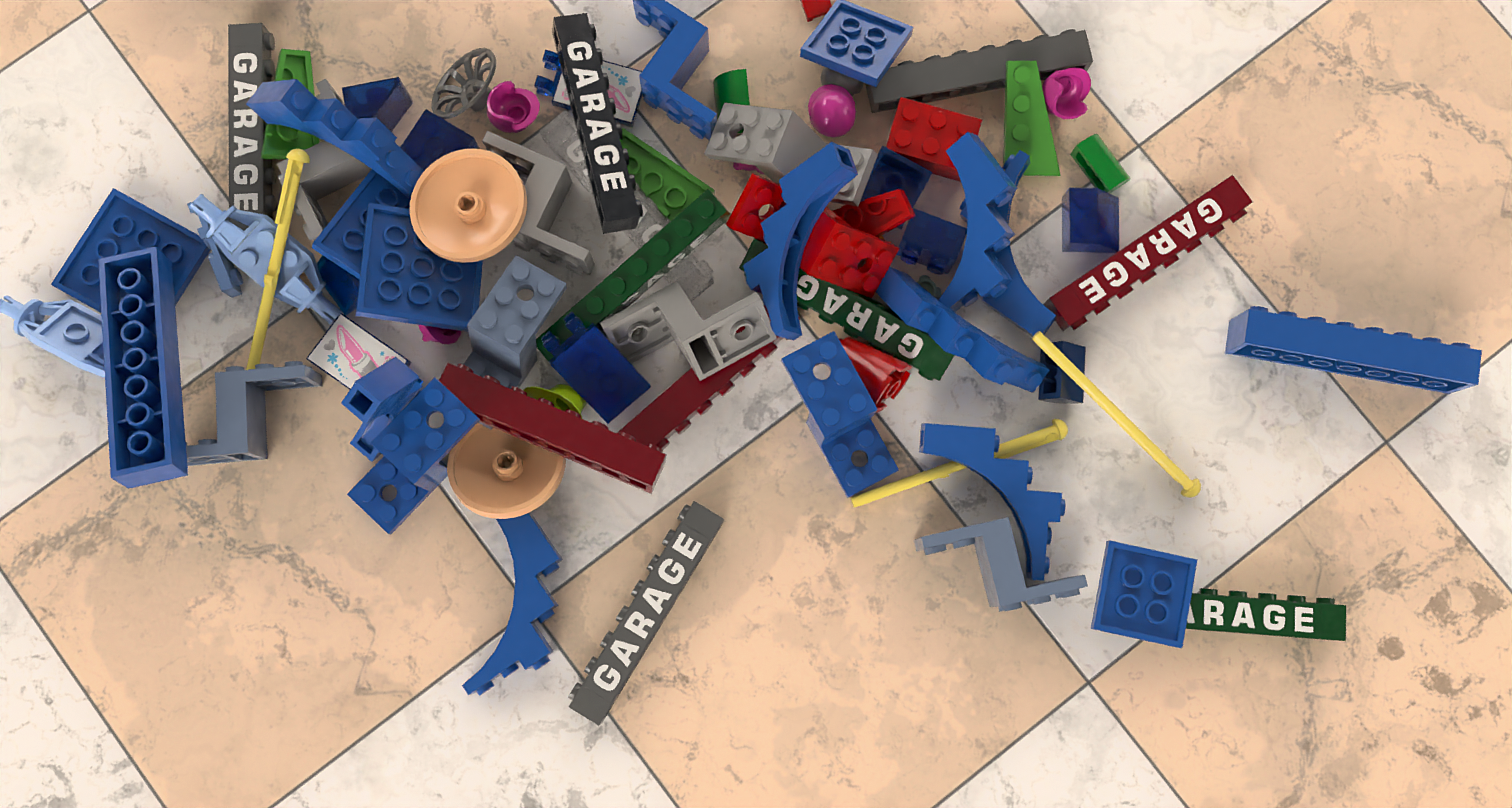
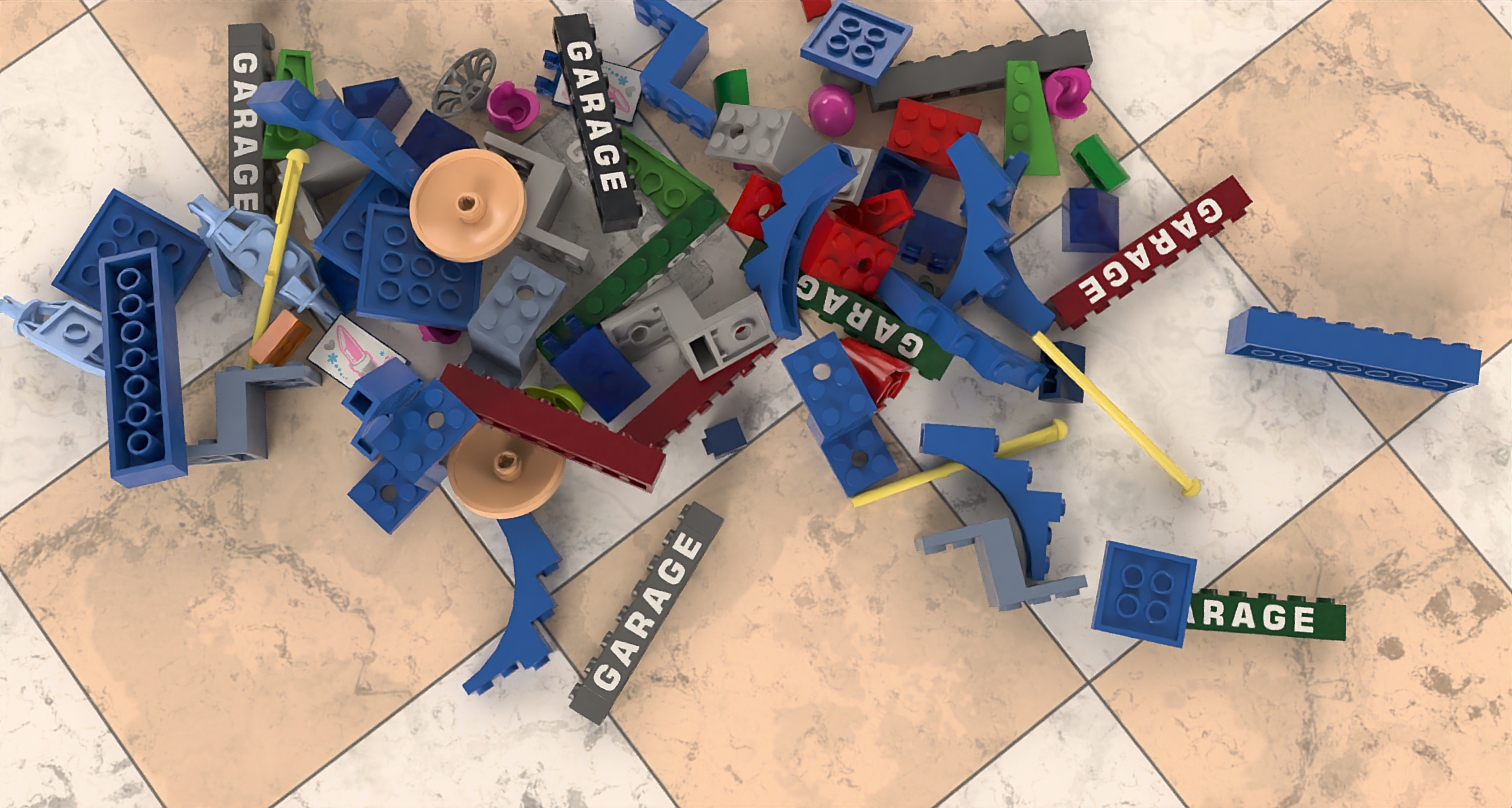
(280, 340): none -> orange slope
(724, 439): none -> dark blue brick

